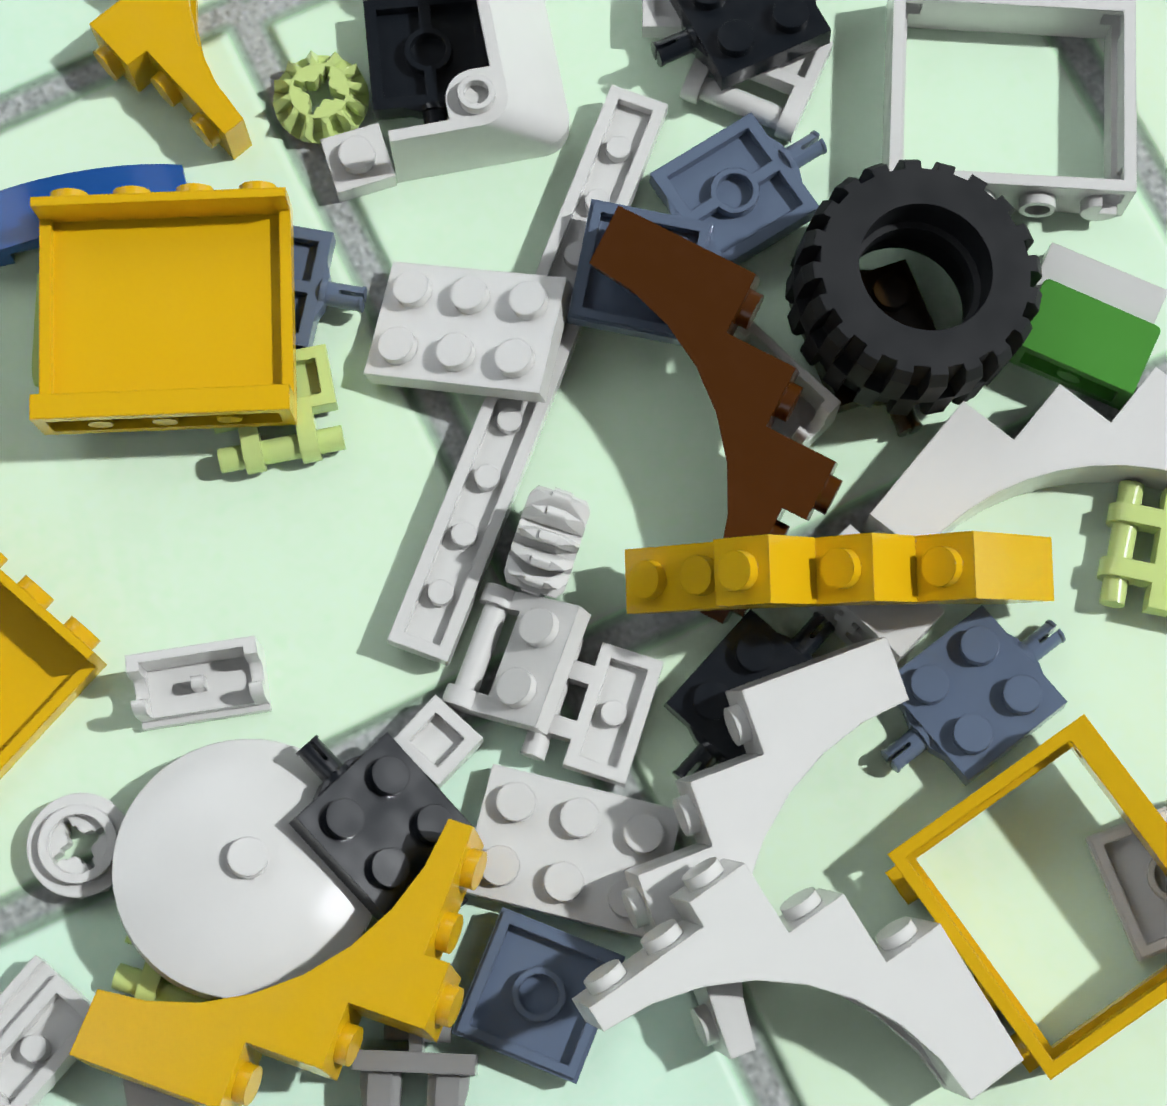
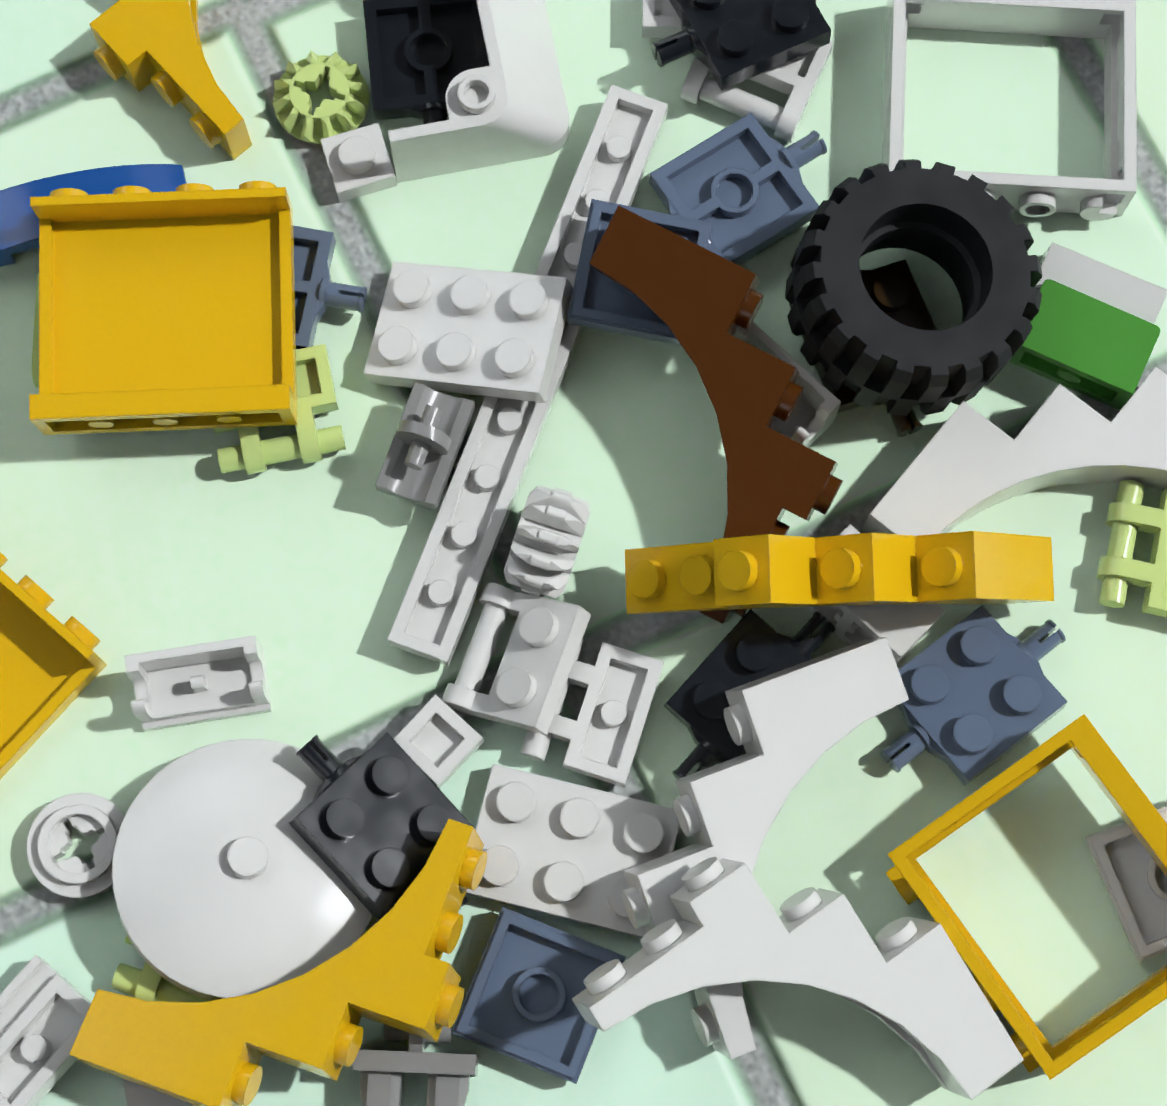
(425, 446): none -> light grey hips

